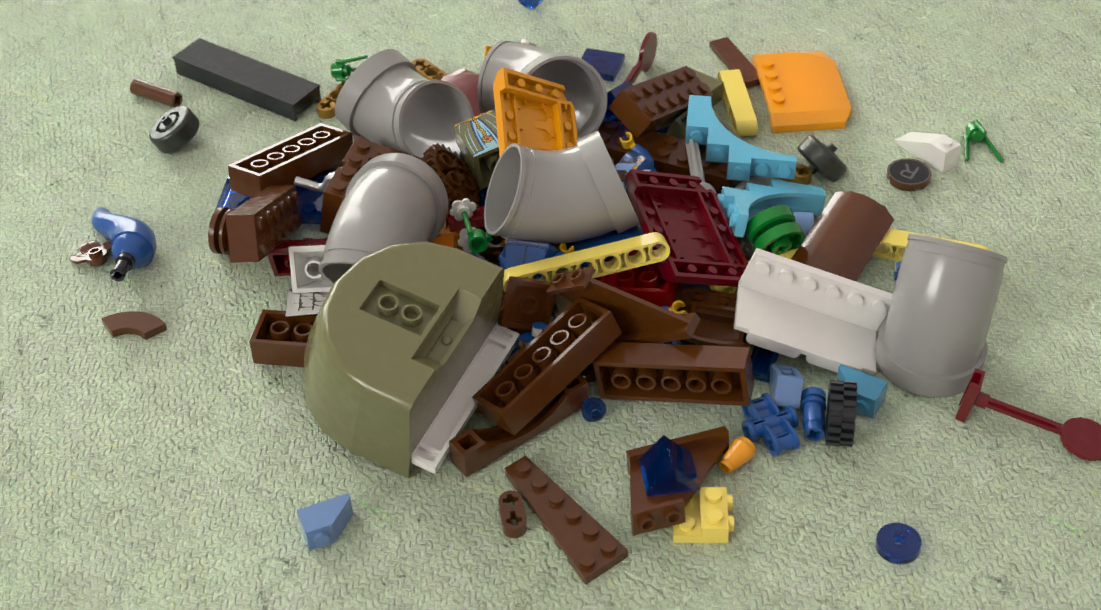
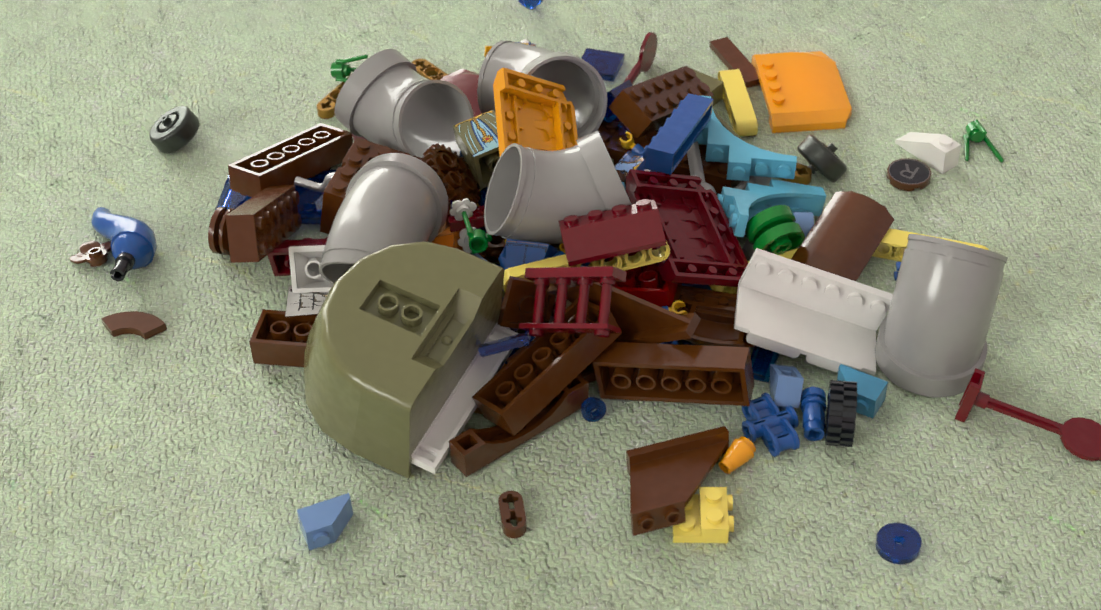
(156, 93): reddish brown piece -> none
(246, 78): black tile -> none
(504, 344): none -> clear blue tile
(563, 278): none -> dark red fence
(582, 539): reddish brown wing -> none
(612, 232): none -> dark red slope
(668, 469): clear blue slope -> none
(678, 134): none -> blue brick

